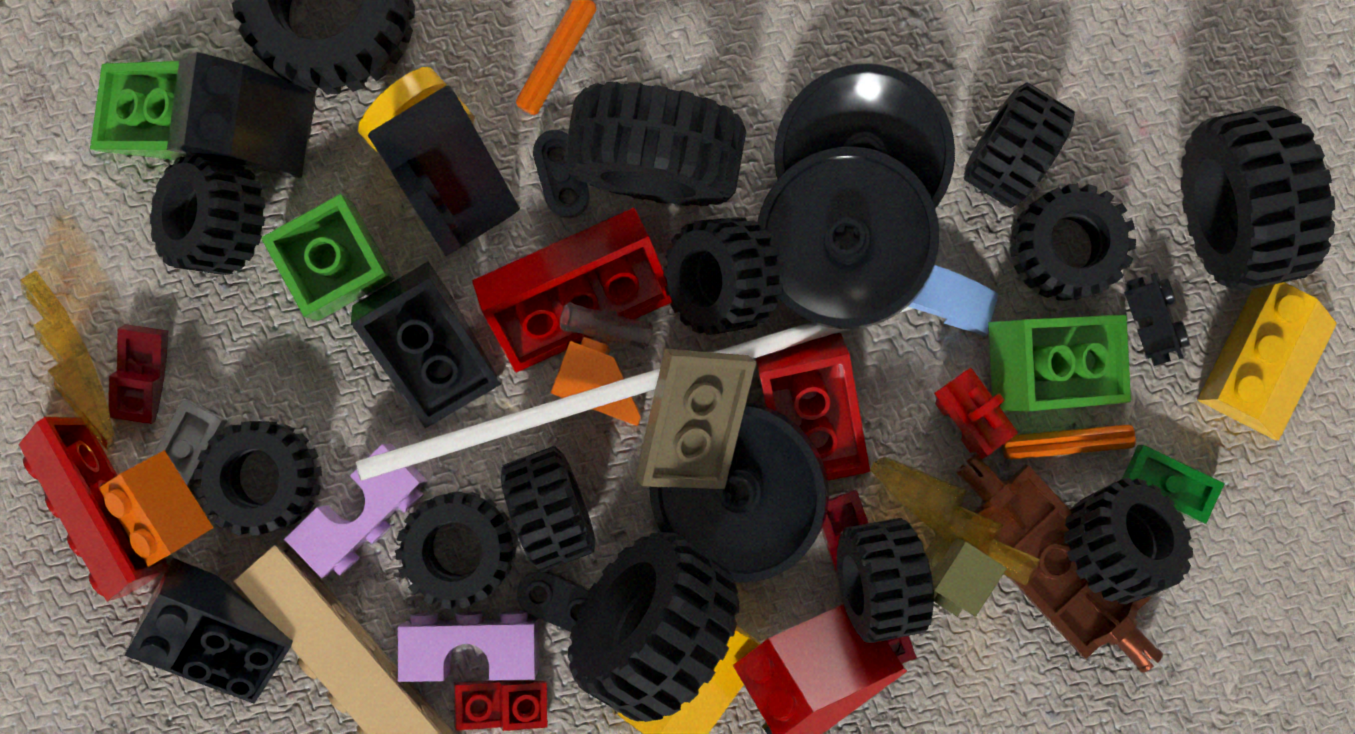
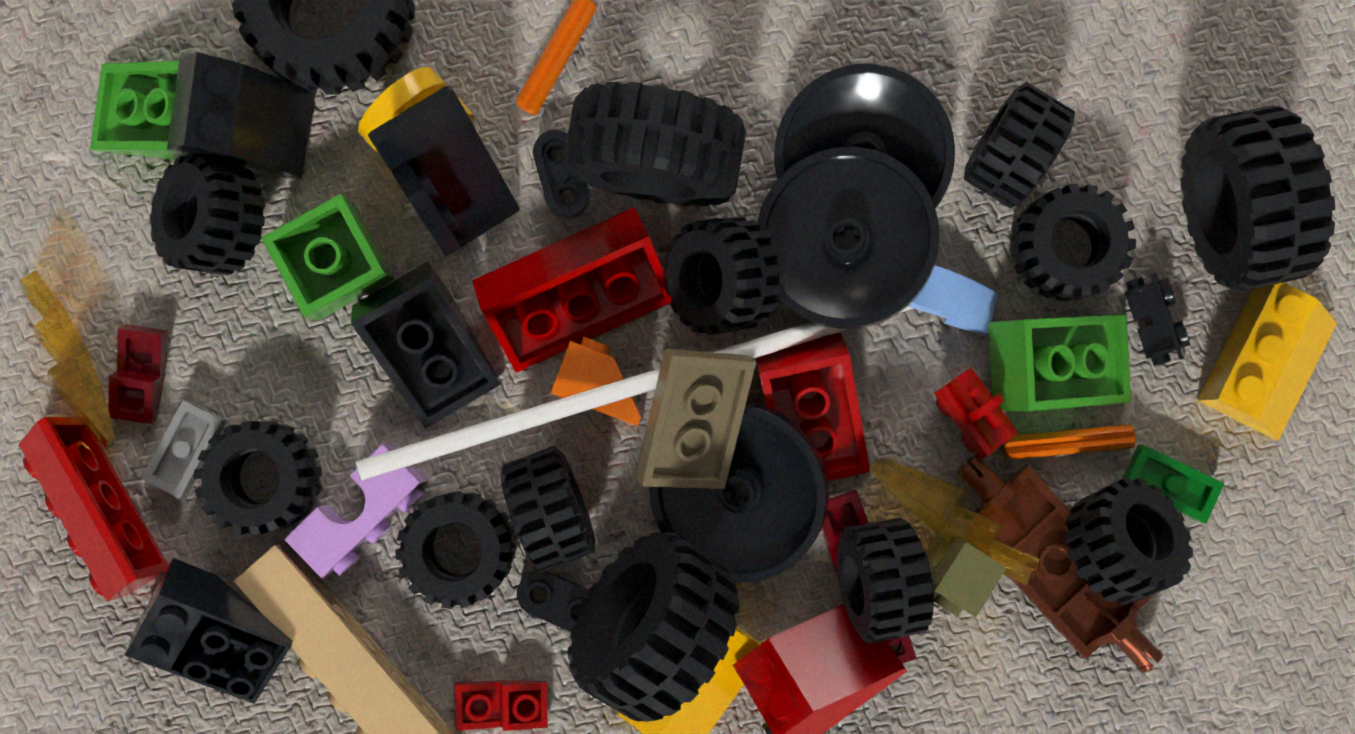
(155, 508): orange slope -> none
(507, 642): lavender arch -> none
(606, 326): clear pin -> none

